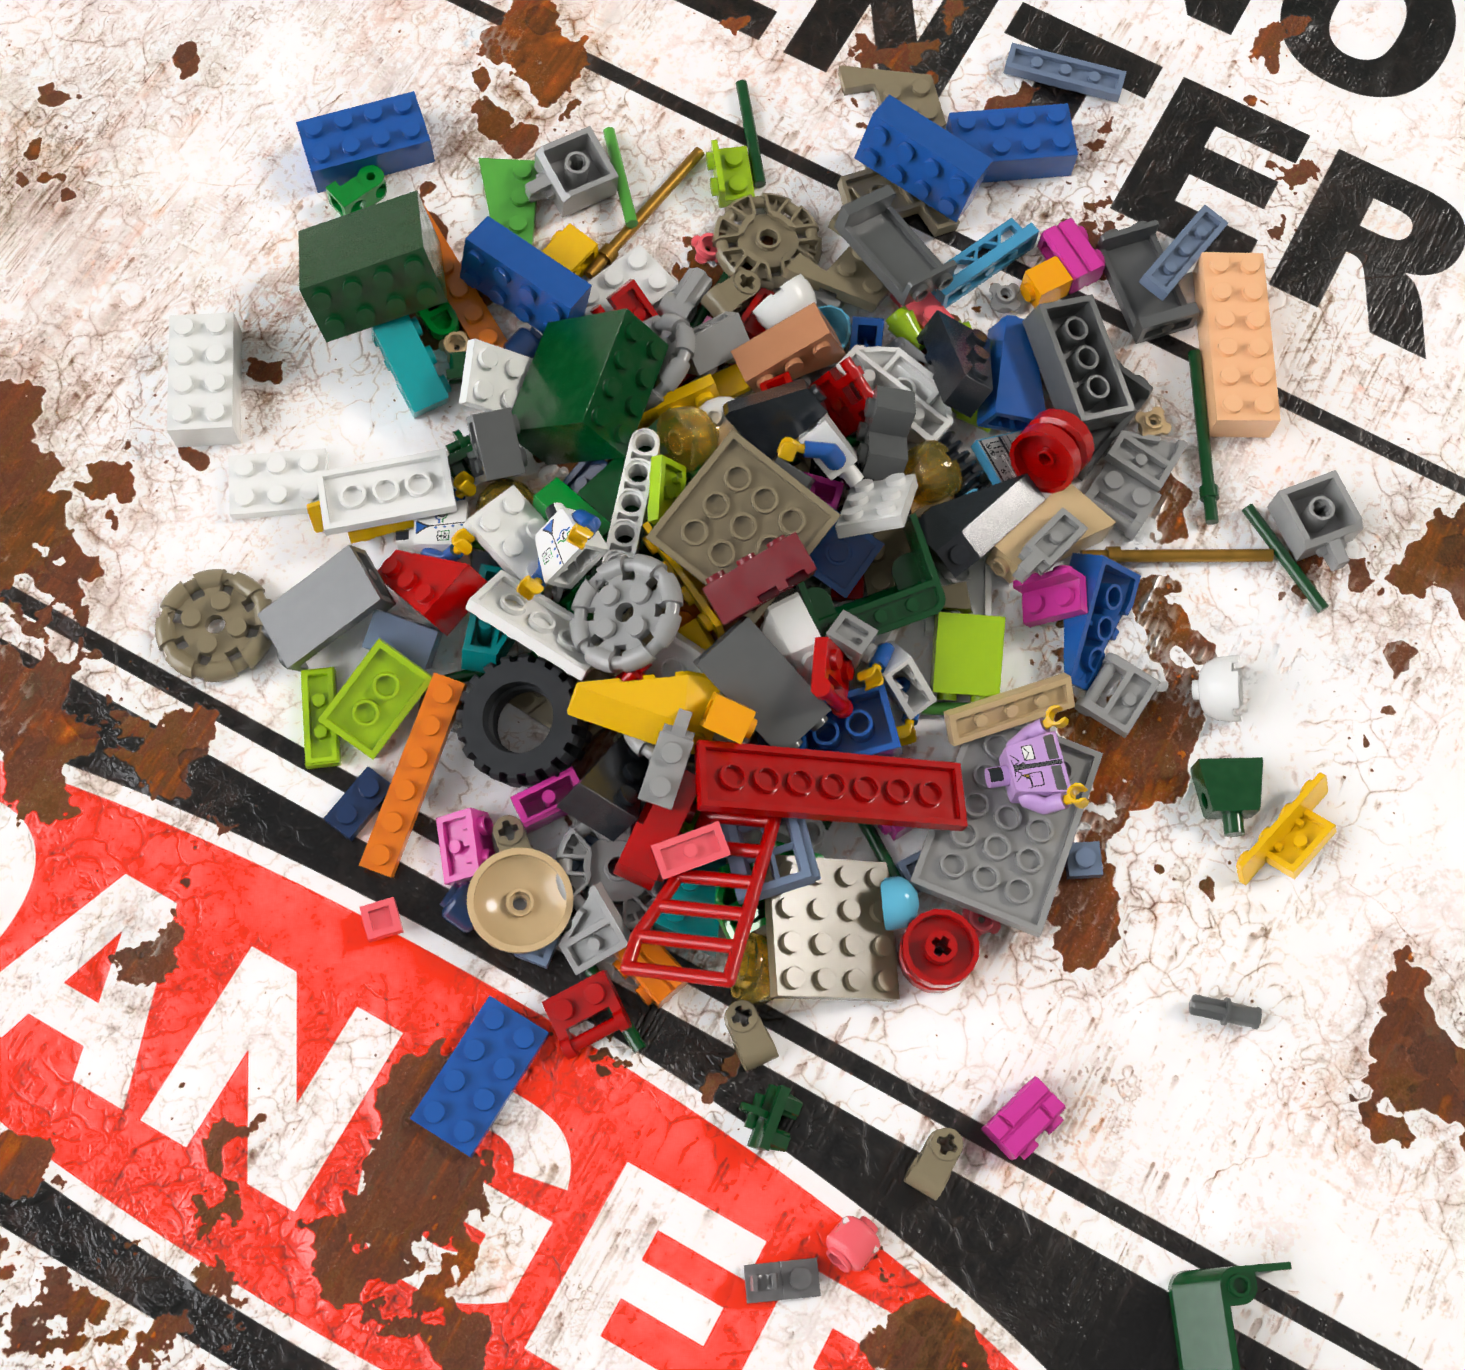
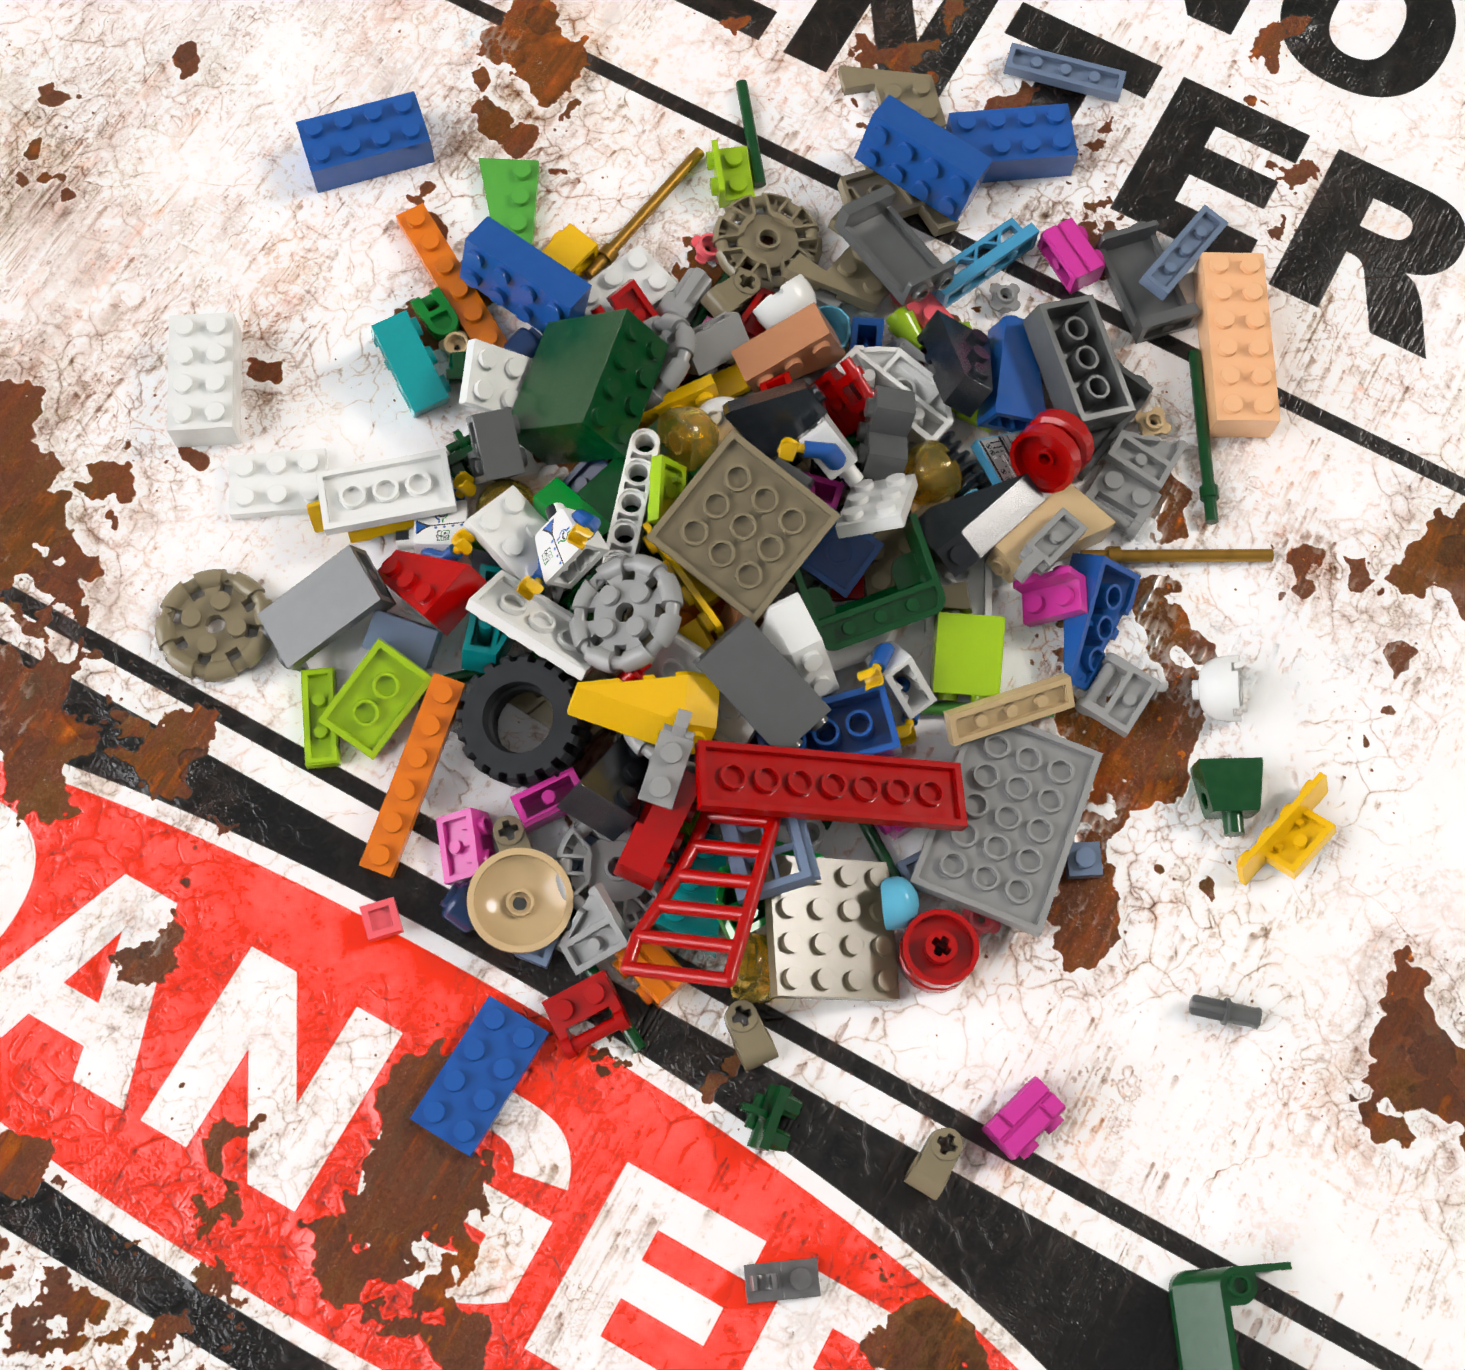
(358, 804): dark blue plate -> none
(359, 192): green leg -> none
(371, 266): dark green brick -> none
(573, 173): light grey hinge -> none
(623, 187): bright green bar -> none
(690, 850): coral plate -> none
(729, 718): light orange brick -> none
(759, 578): dark red wedge -> none
(831, 676): red plate -> none
(852, 1243): coral head -> none
(853, 638): light grey bracket -> none
(1036, 769): lavender torso -> none
(1045, 282): light orange brick -> none
(1285, 558): dark green bar -> none
(1317, 519): light grey hinge -> none

